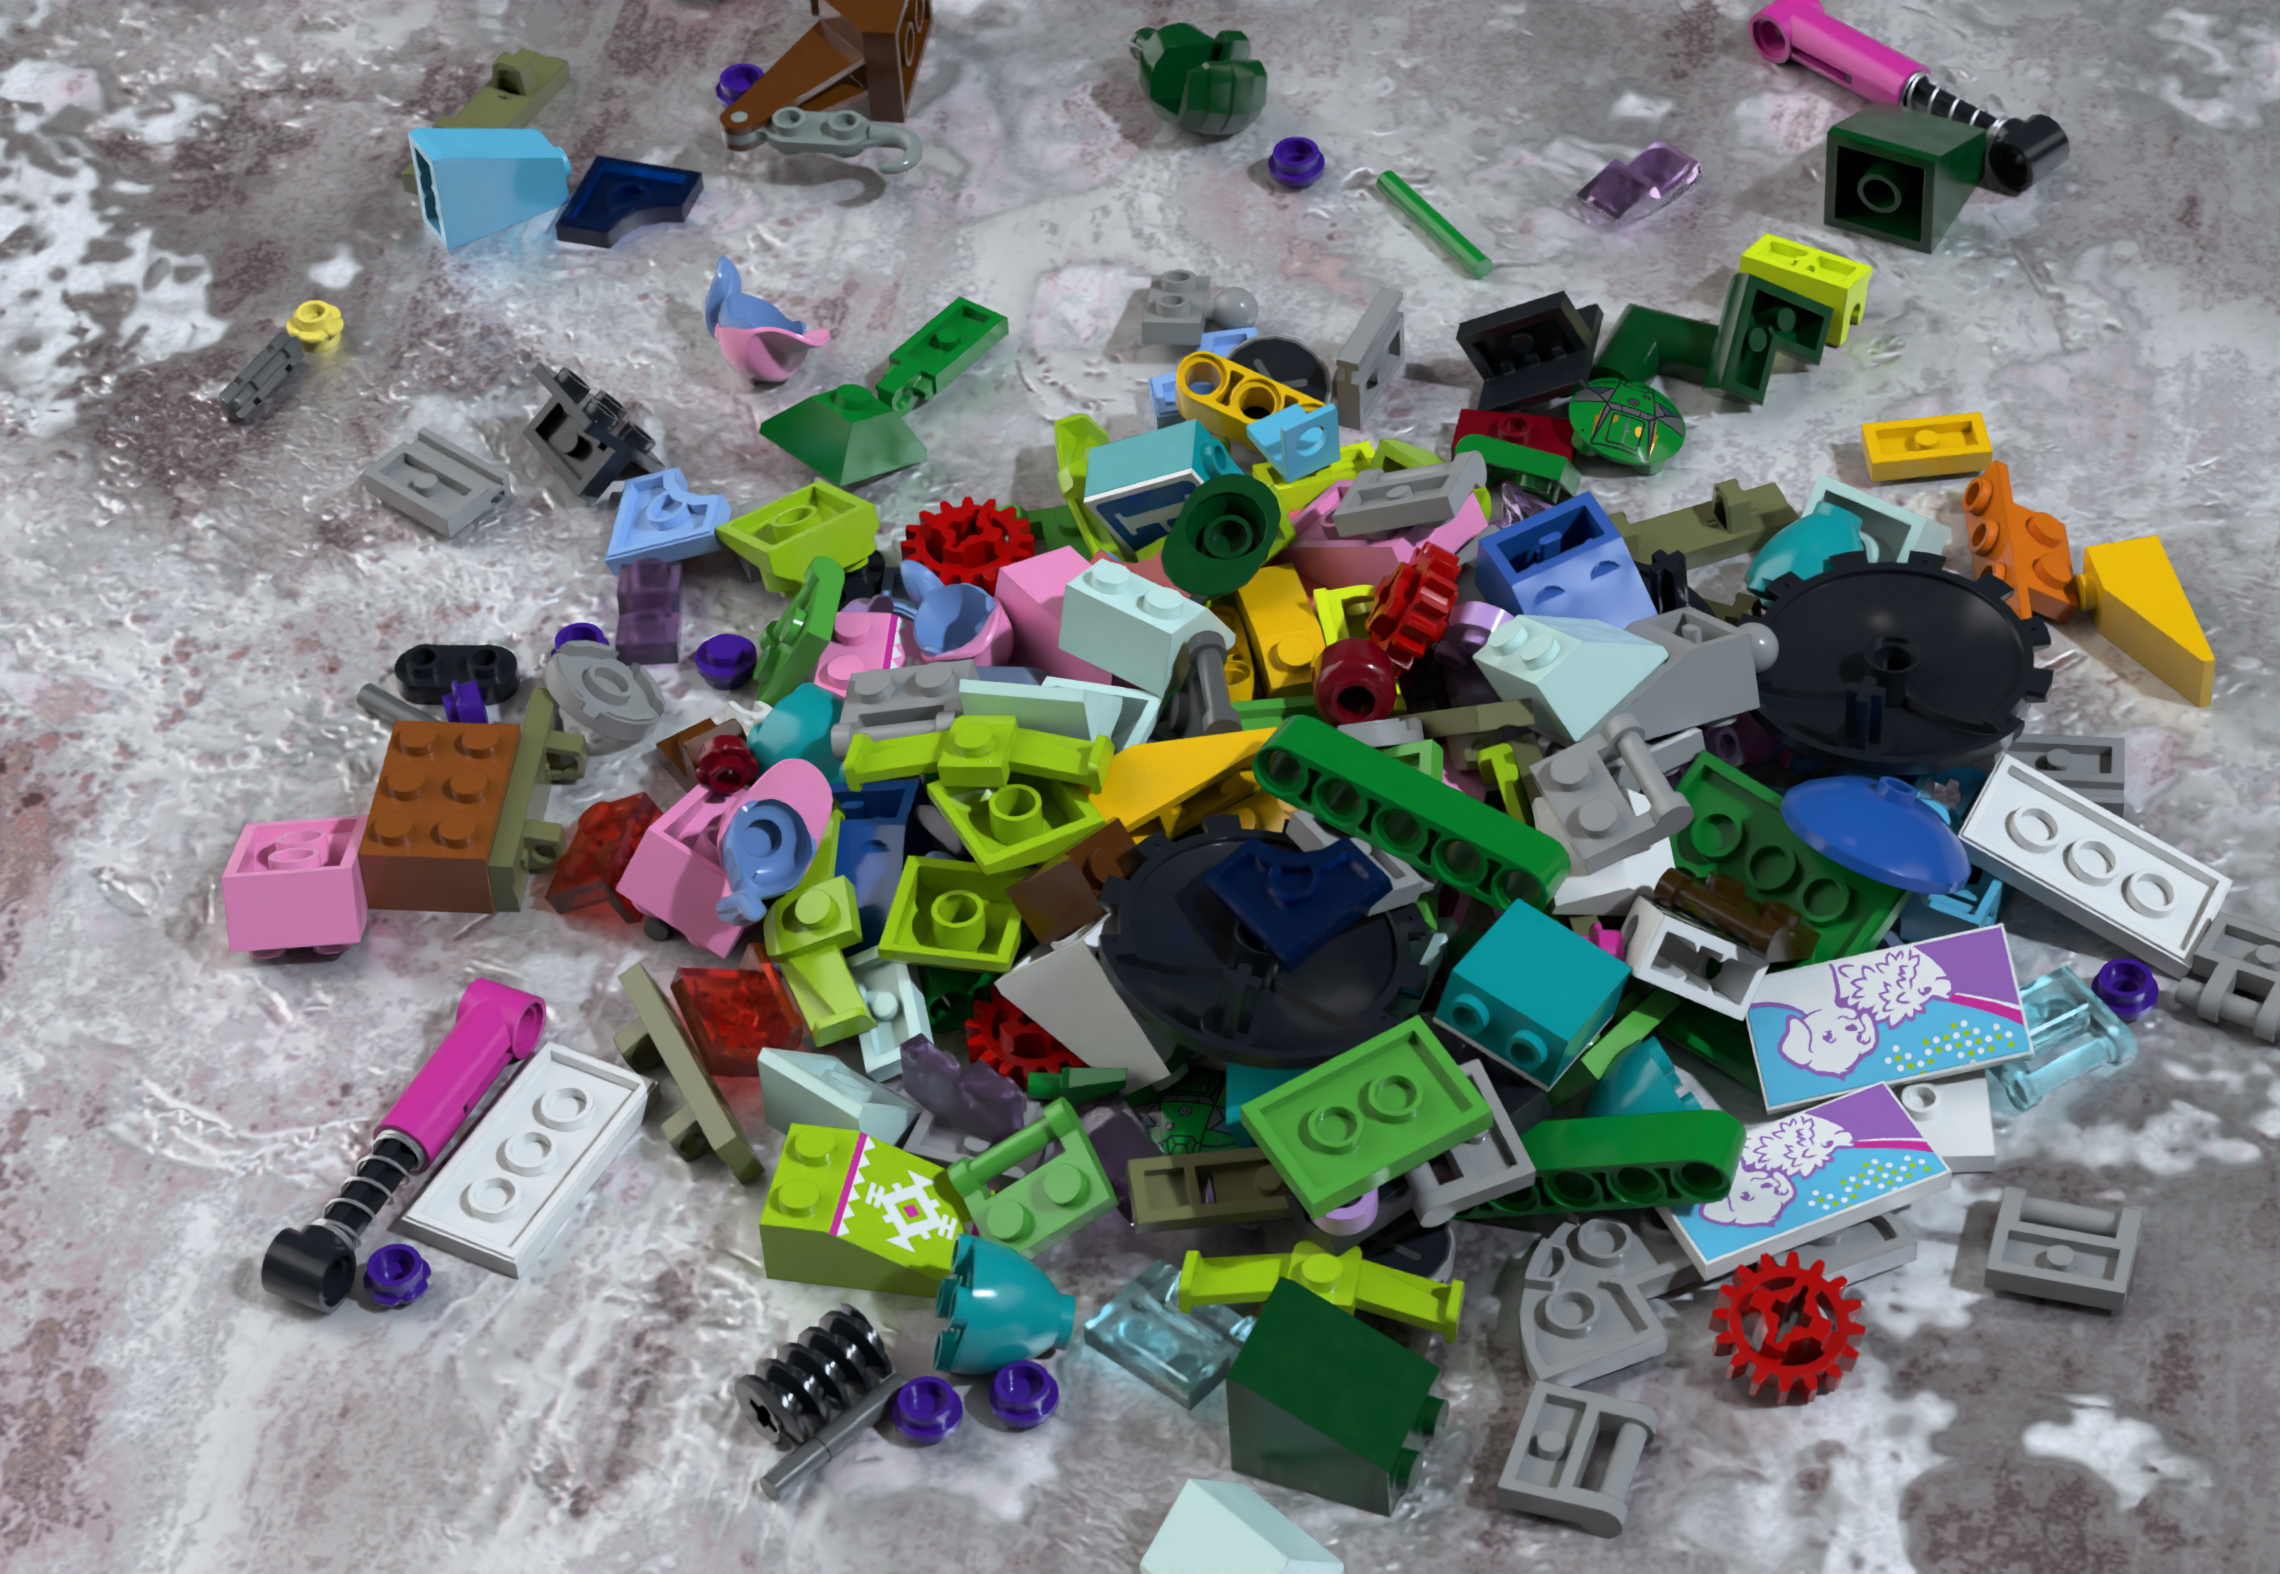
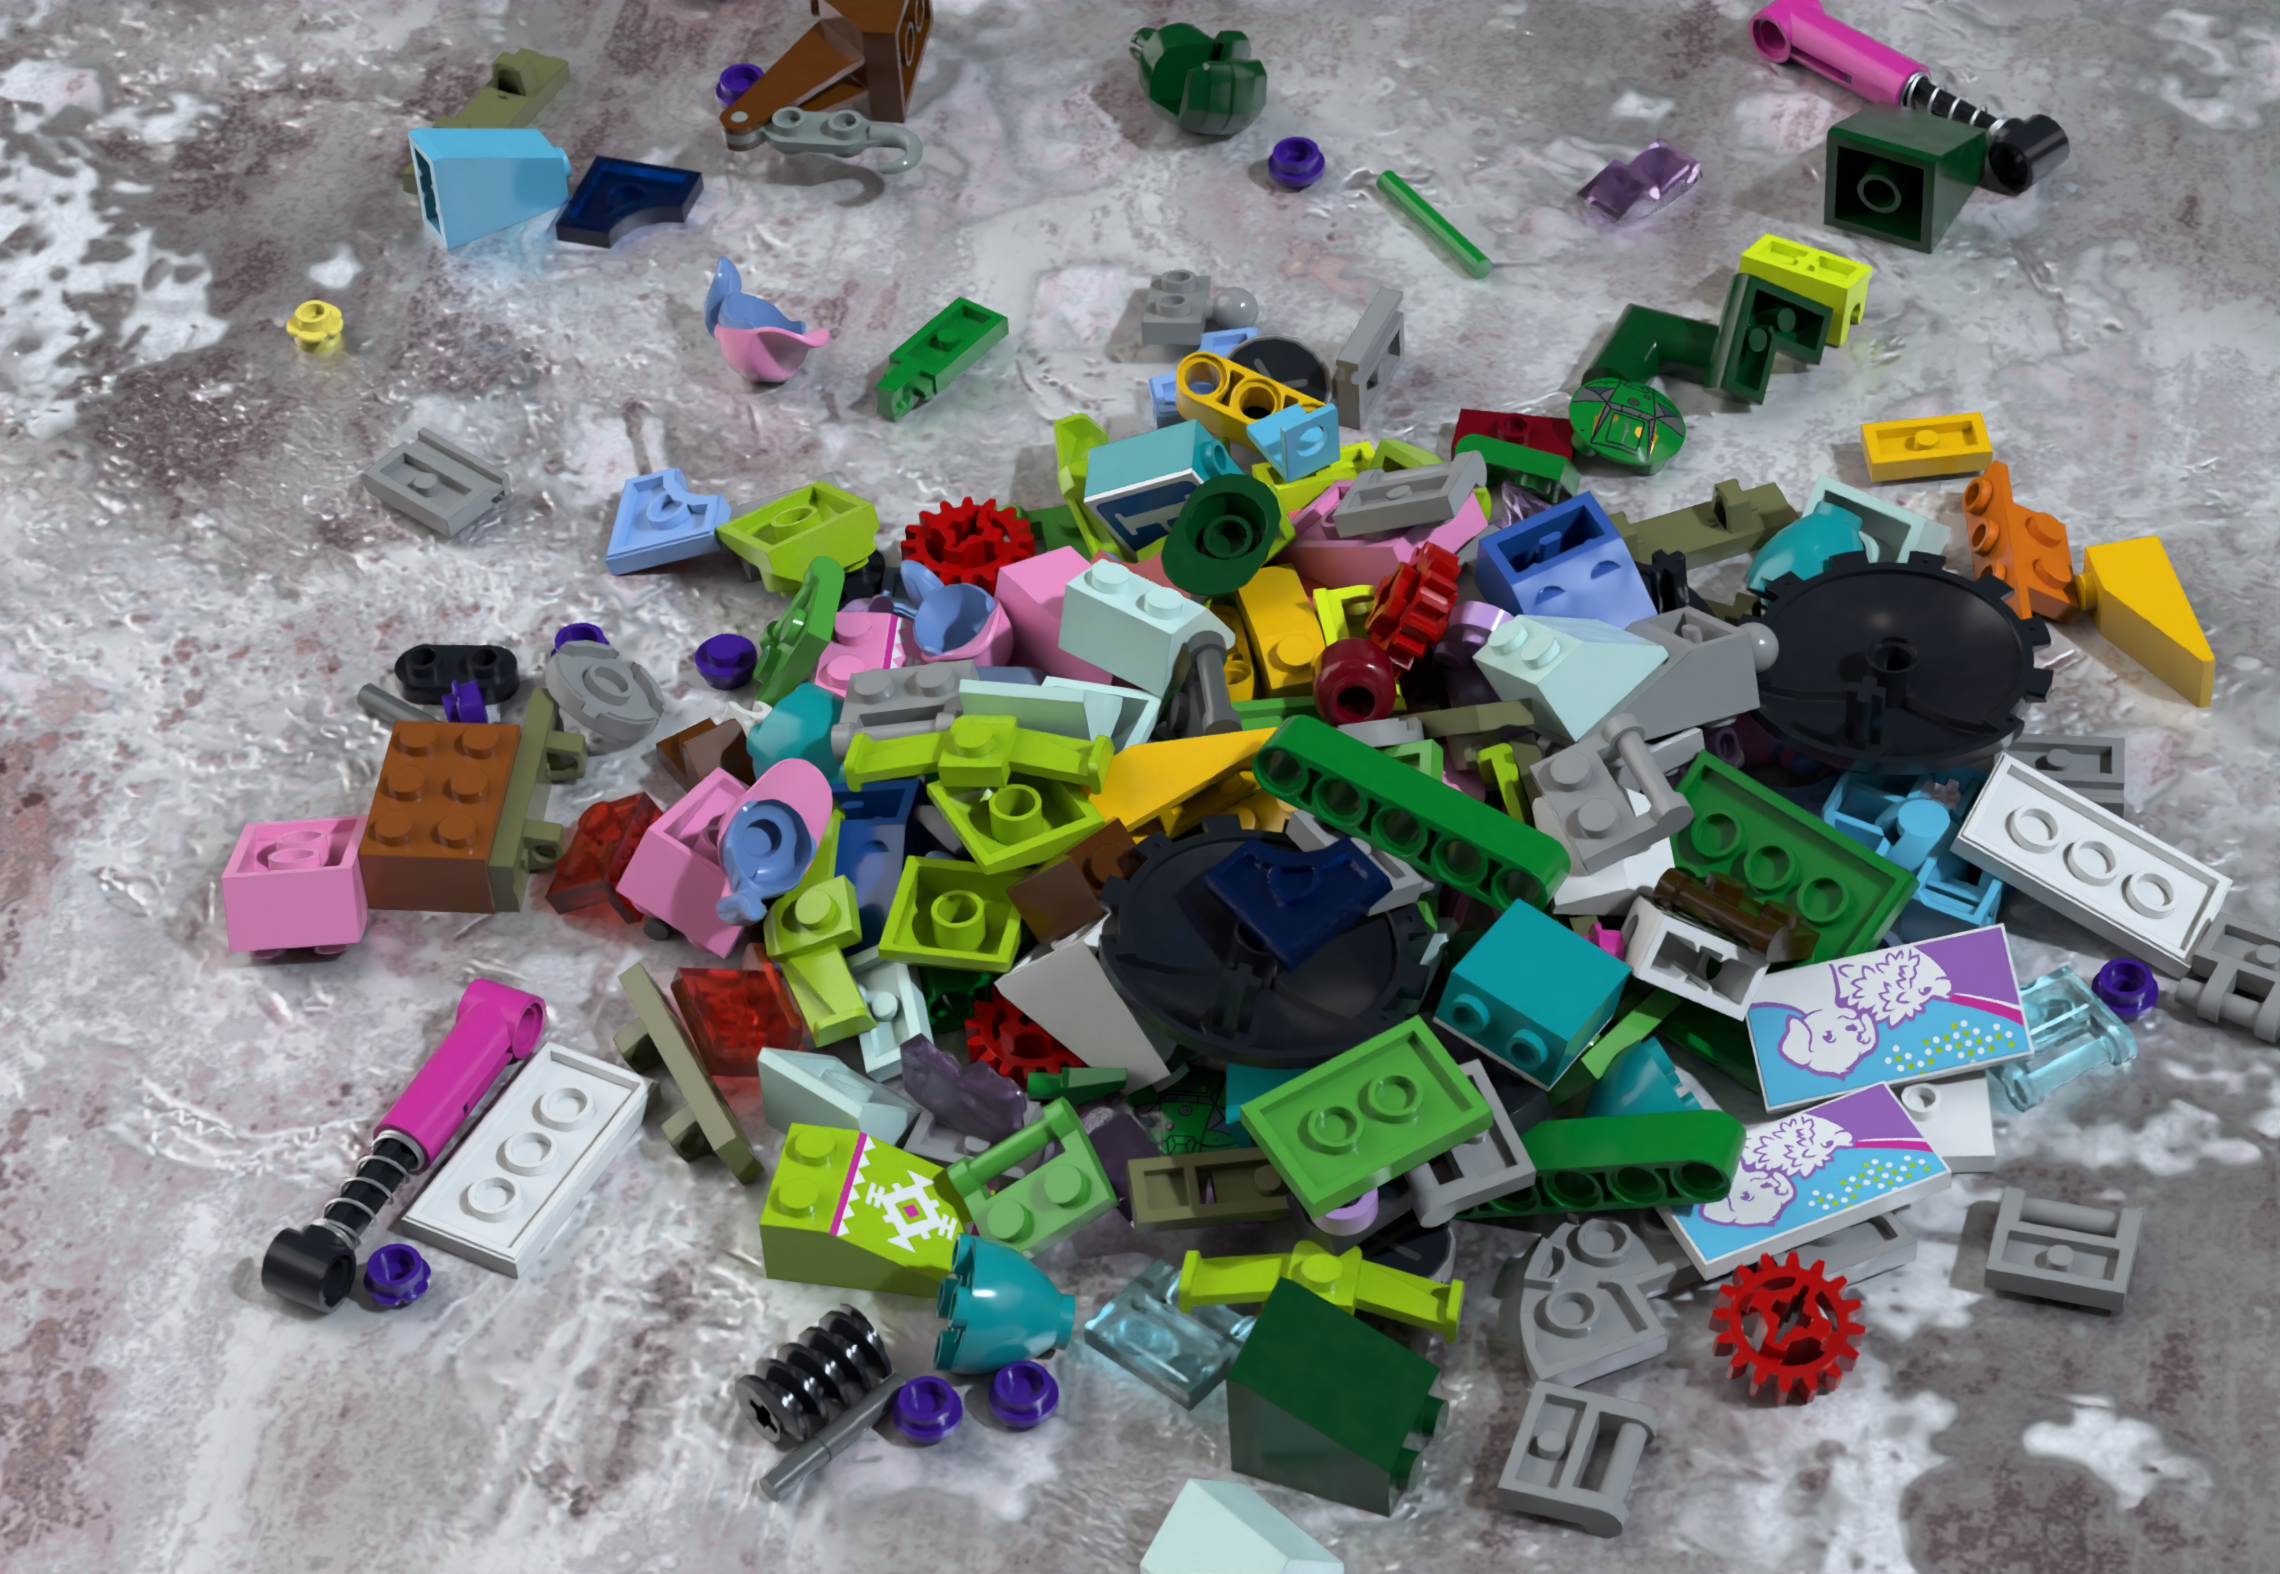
(260, 377): dark grey axle -> none
(586, 435): black bracket -> none
(649, 612): clear purple slope -> none
(725, 764): dark red plate -> none
(845, 435): green slope -> none
(1532, 351): black bracket -> none
(1878, 832): blue dish -> none

